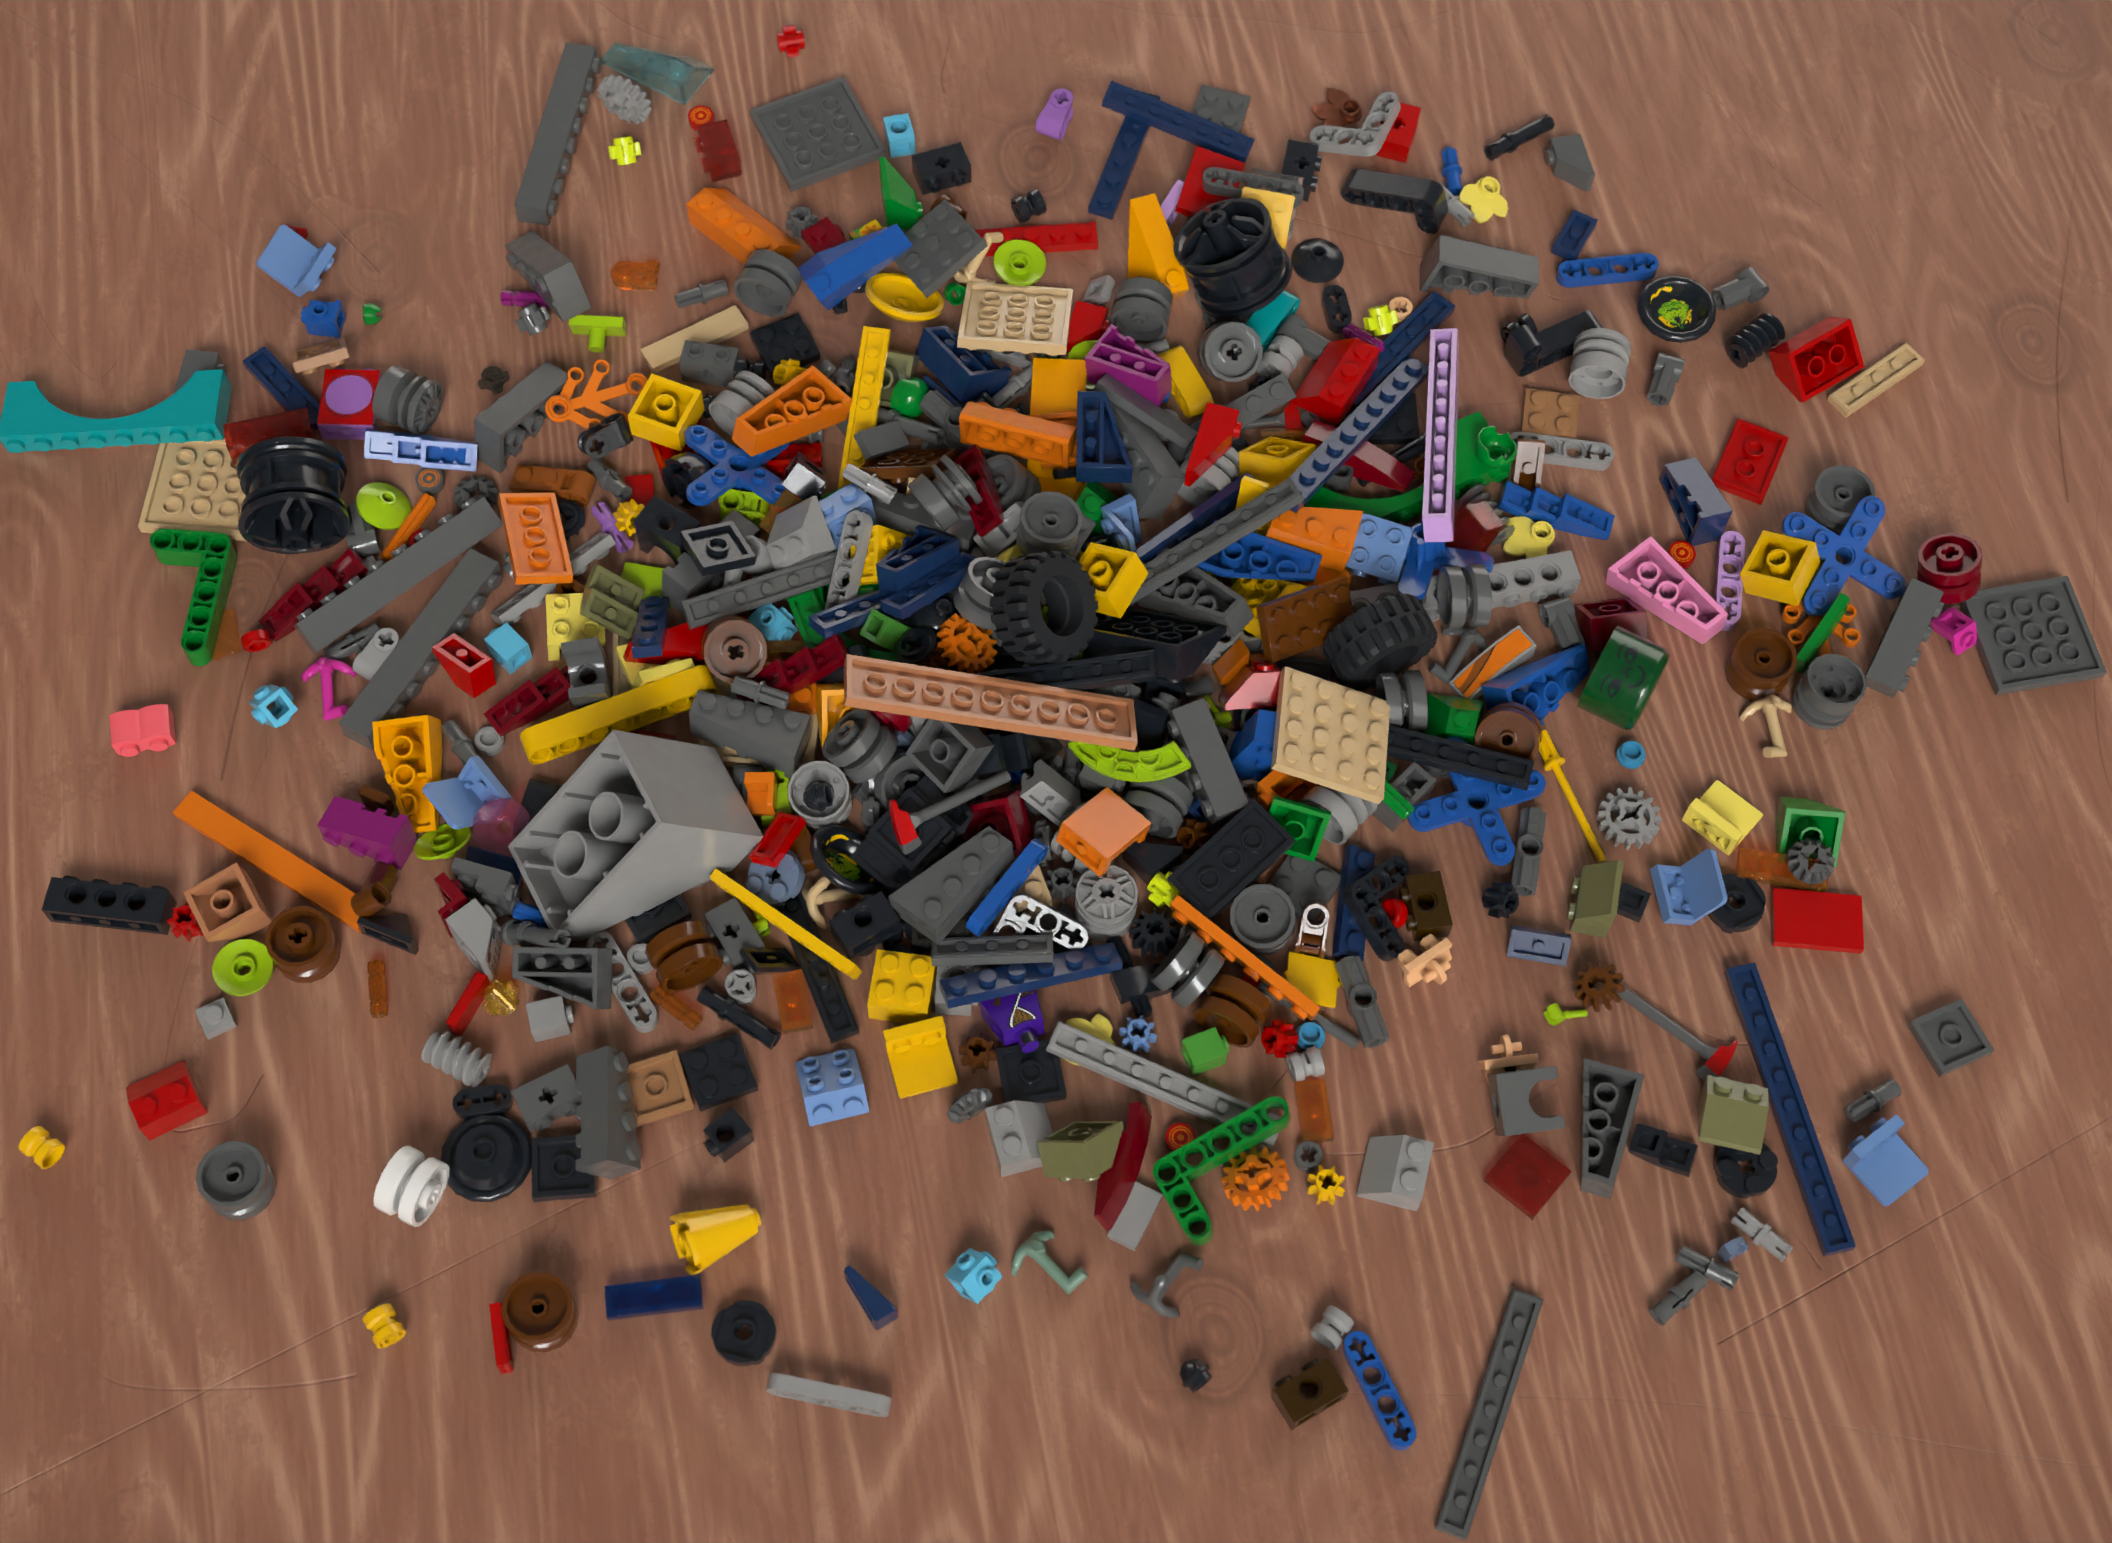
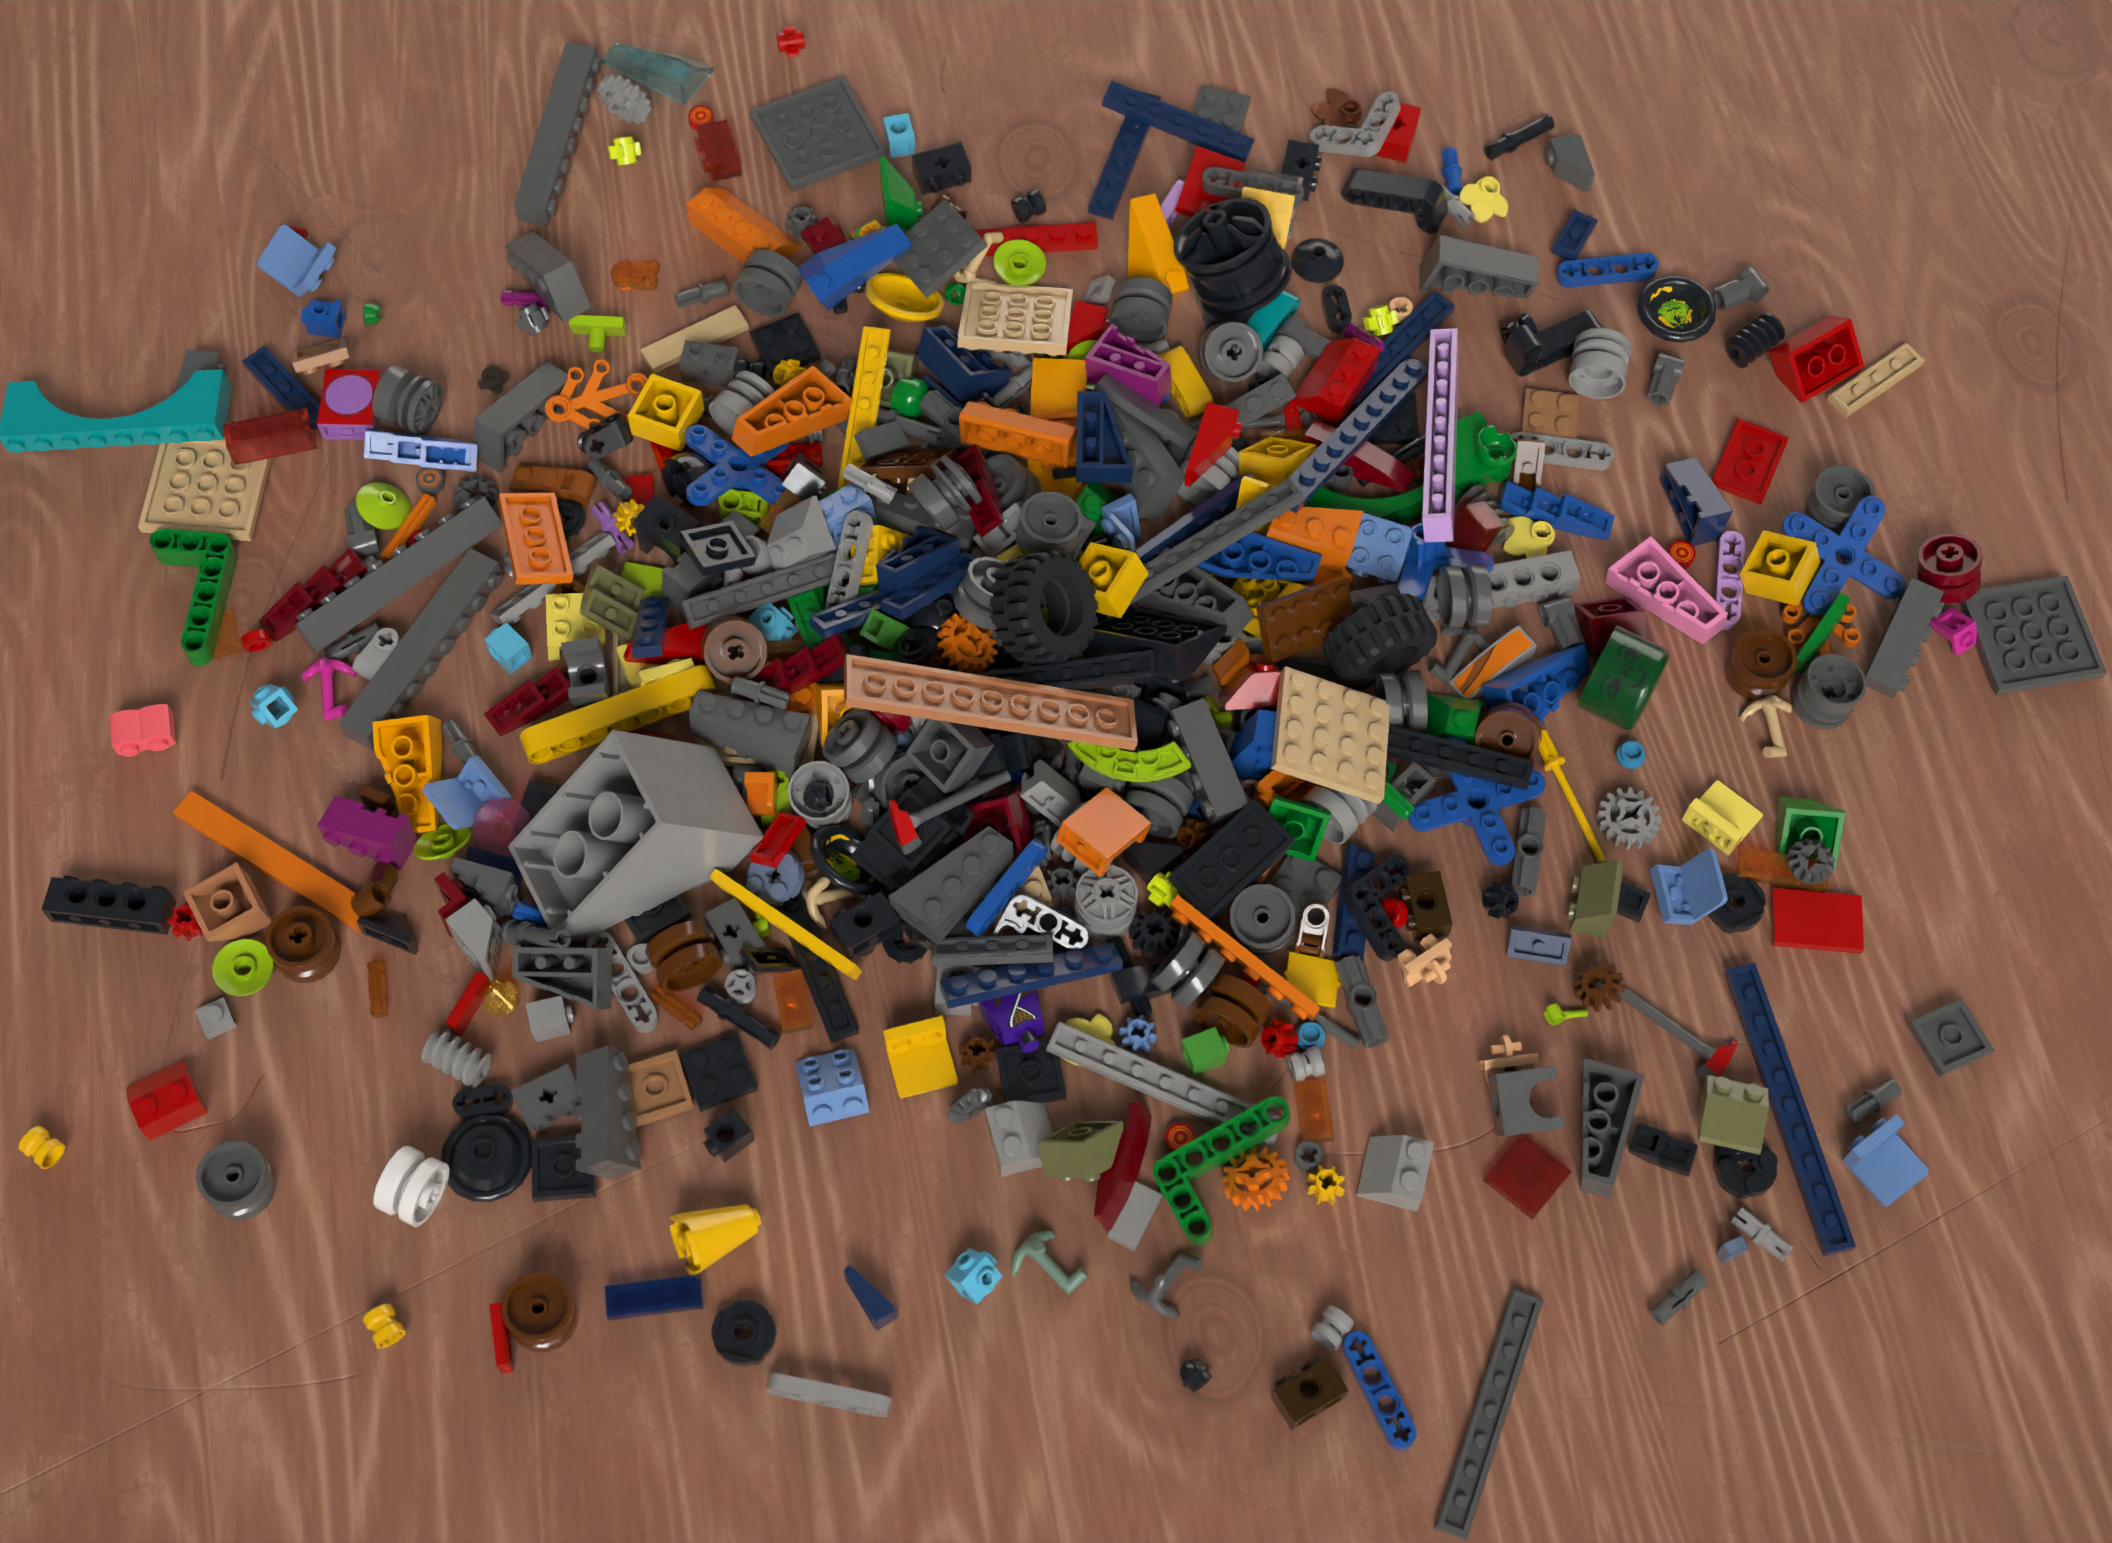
(292, 495): black wheel -> none
(465, 665): red slope -> none
(488, 741): light grey tile -> none
(901, 987): yellow brick -> none
(1056, 115): medium lavender piece -> none
(1708, 1267): dark grey axle -> none

